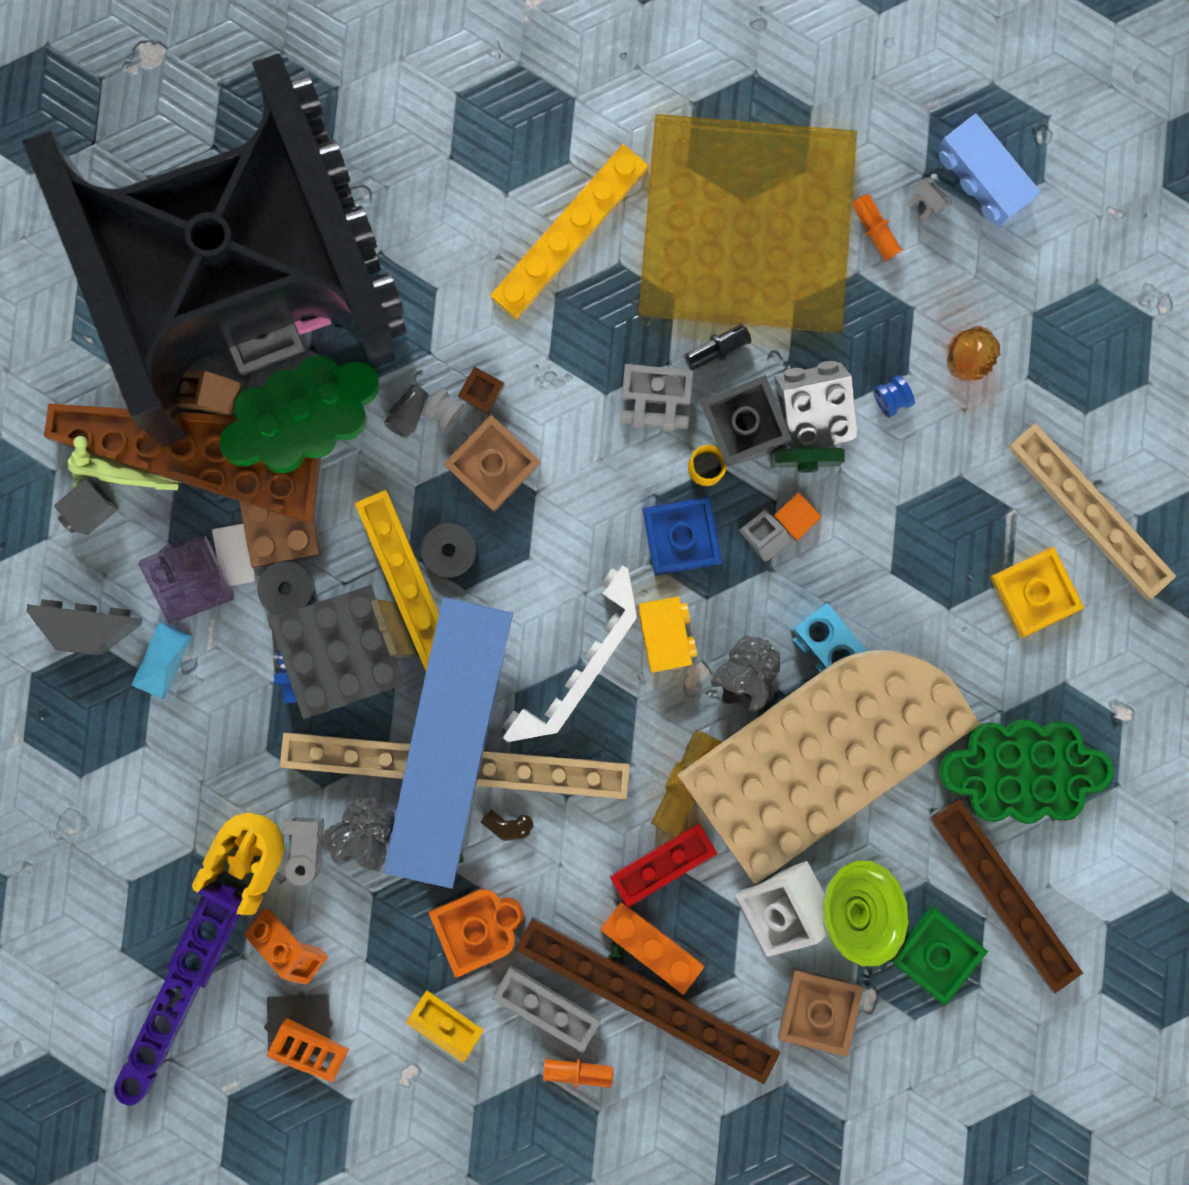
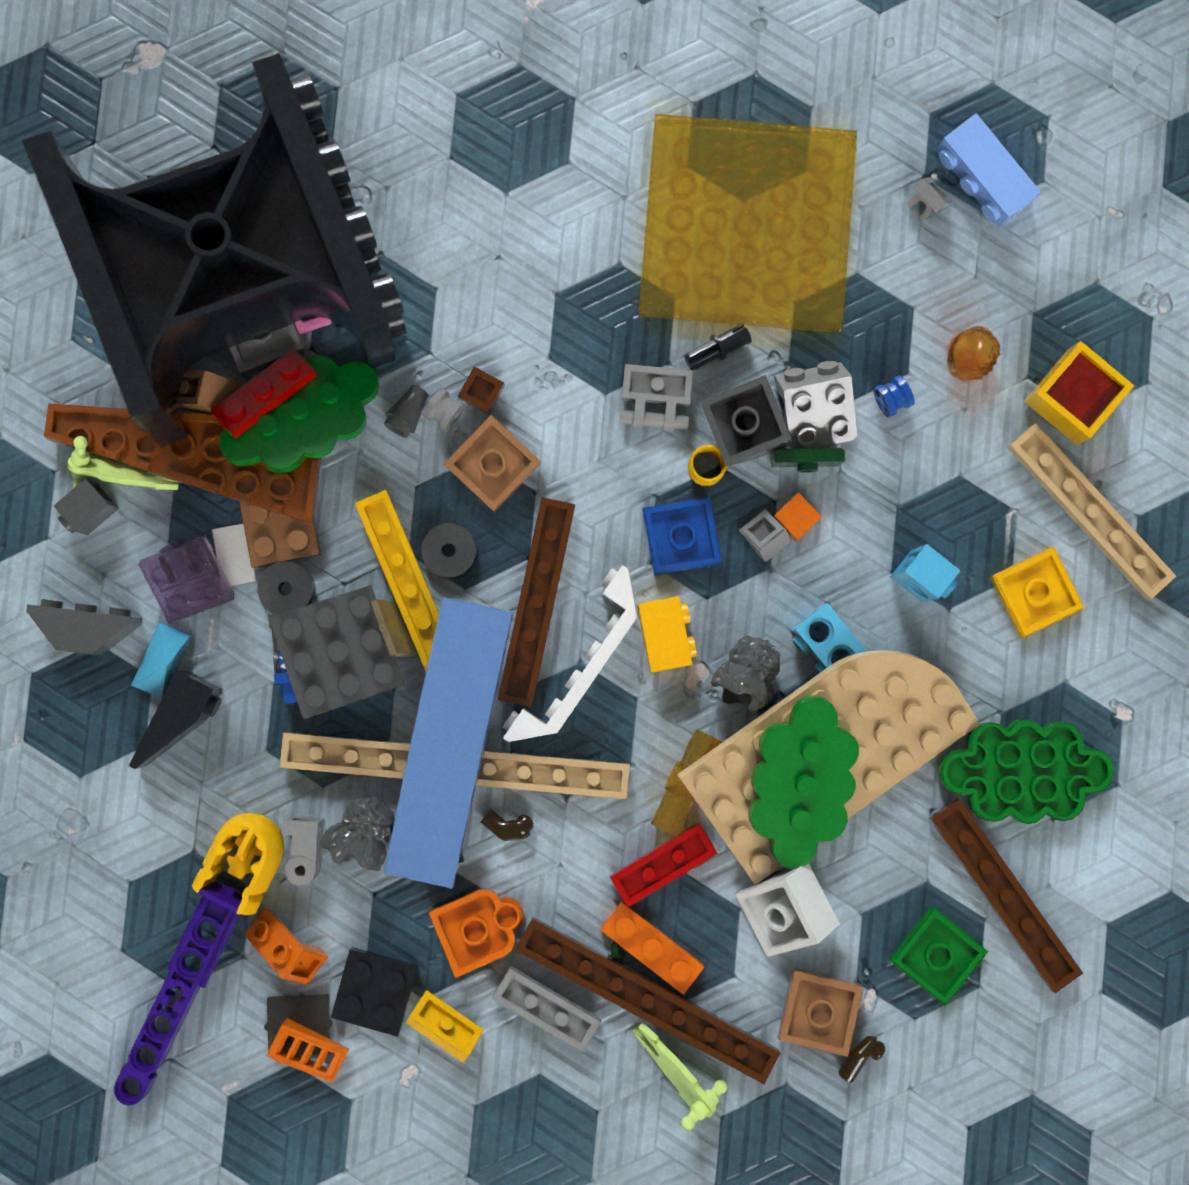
(182, 709): none -> black slope
(263, 393): none -> red plate
(374, 991): none -> black plate
(536, 602): none -> reddish brown plate
(569, 231): yellow plate -> none
(578, 1073): orange axle -> none
(701, 1102): none -> yellowish green piece
(803, 781): none -> green plate
(859, 1055): none -> dark brown arm
(865, 913): lime hat -> none
(876, 227): orange axle -> none
(926, 574): none -> medium azure brick
(1079, 393): none -> piece

